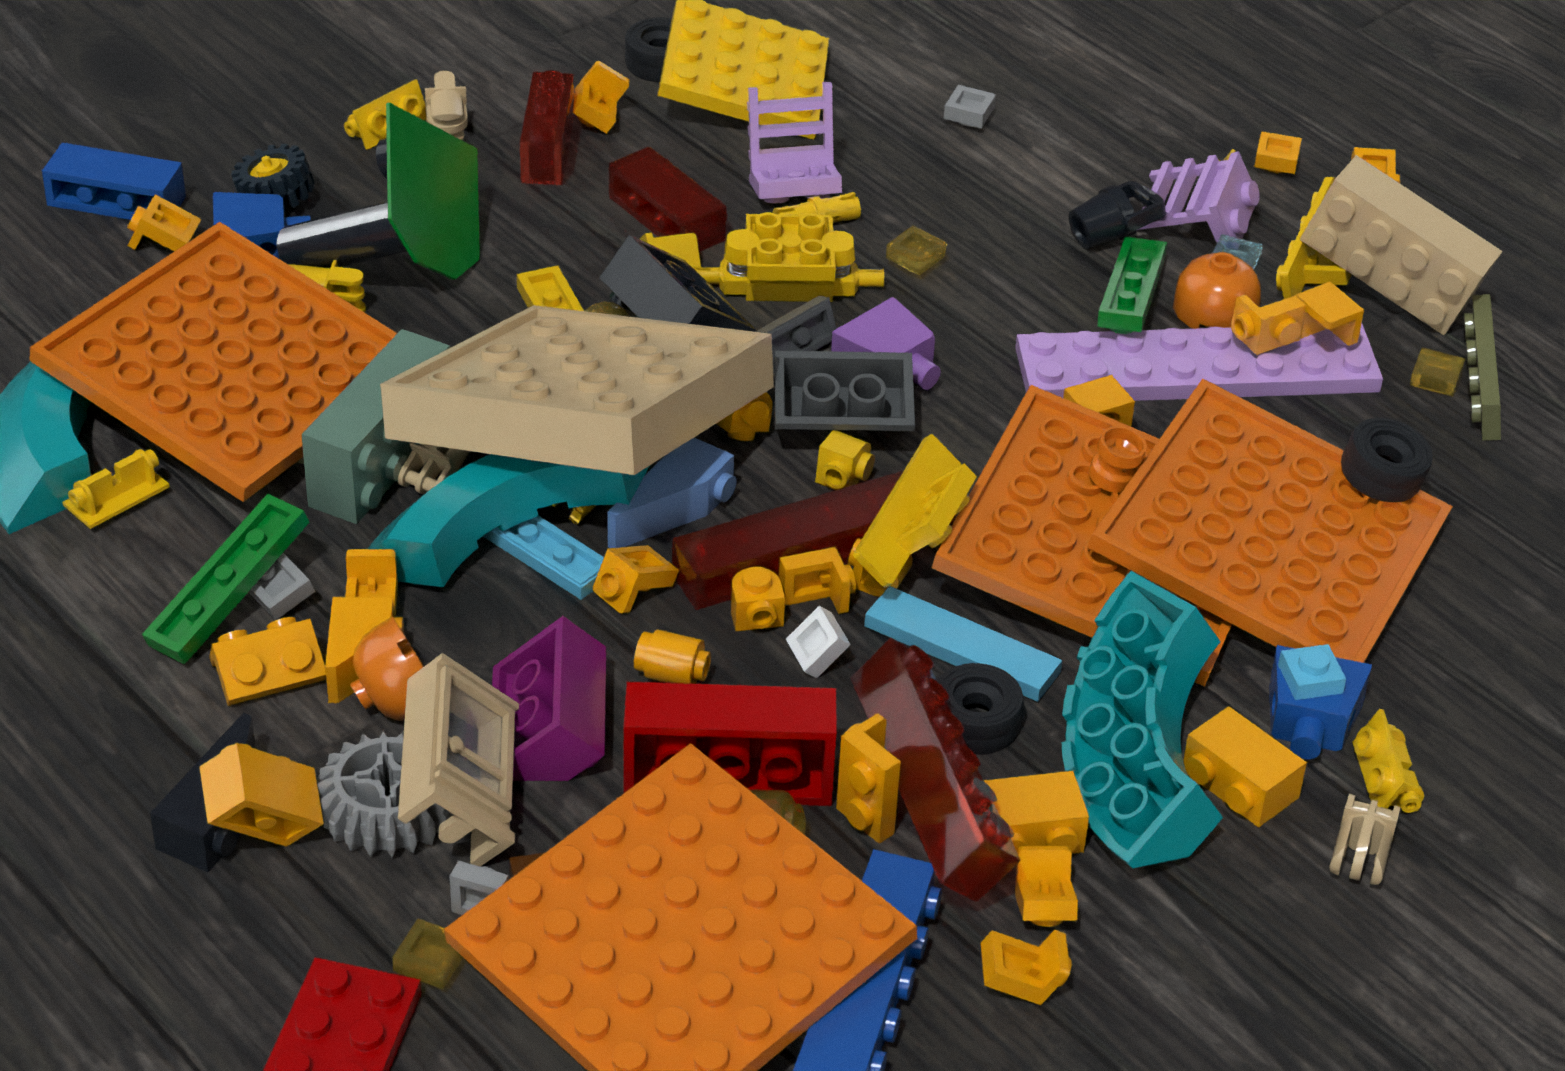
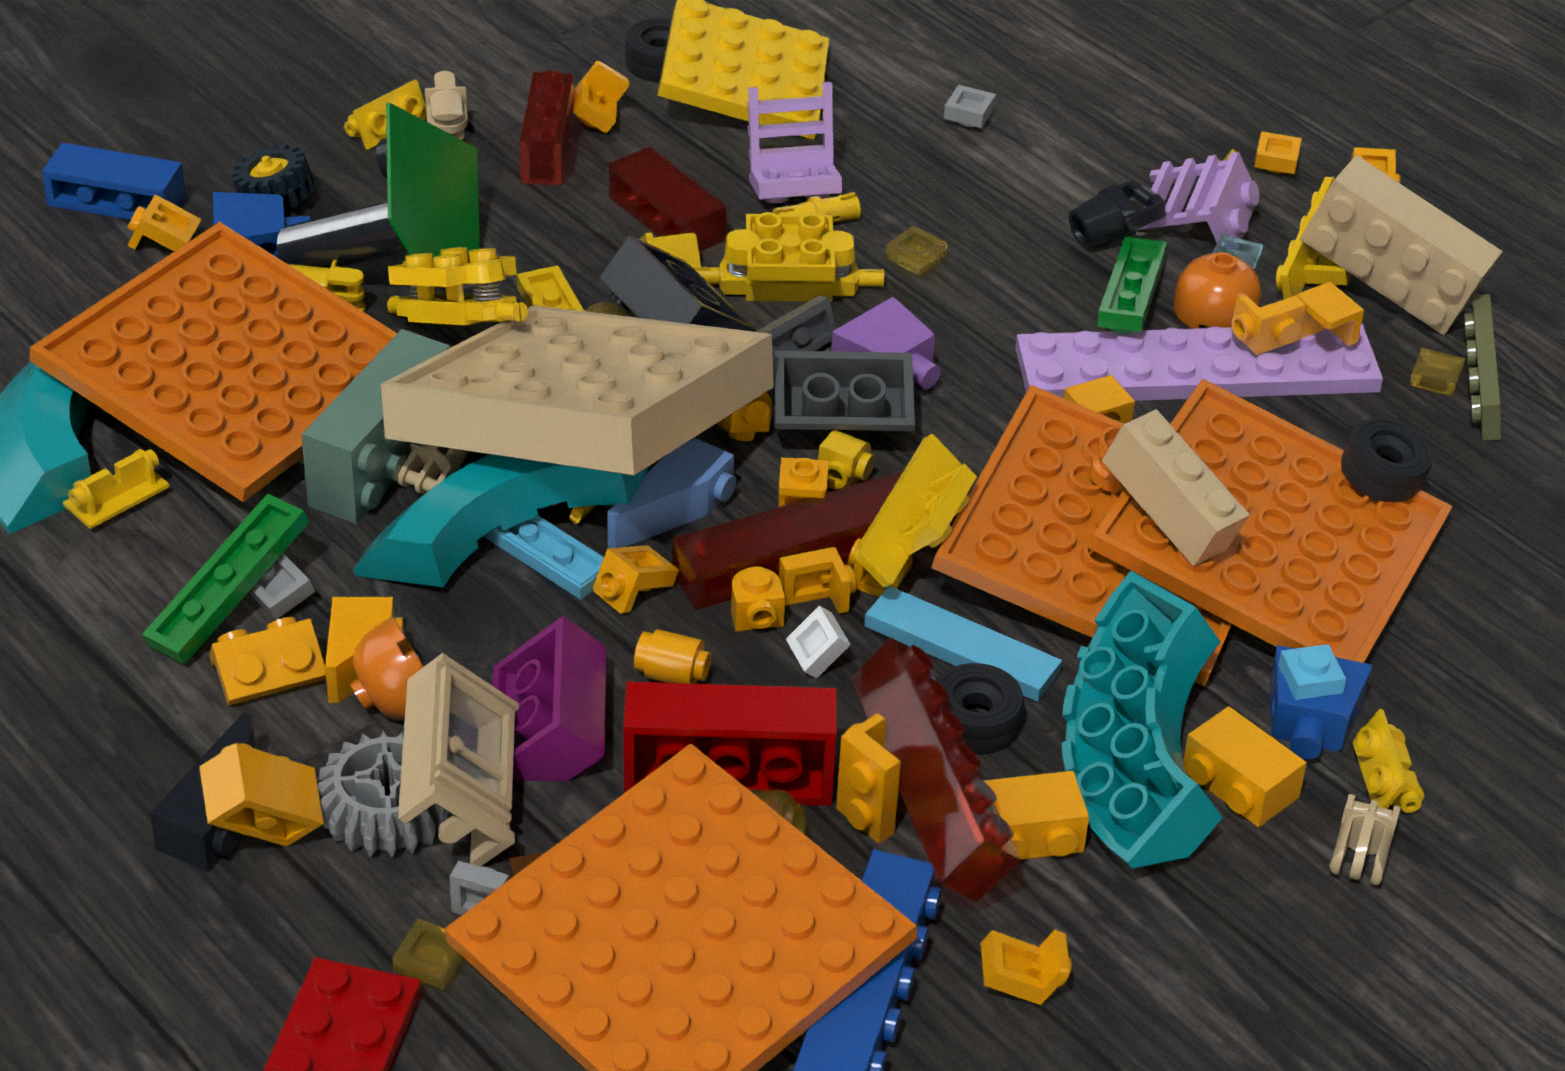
(372, 573): light orange bracket -> none
(451, 271): none -> yellow piece
(802, 479): none -> light orange bracket
(1045, 885): light orange bracket -> none
(1175, 487): none -> tan brick

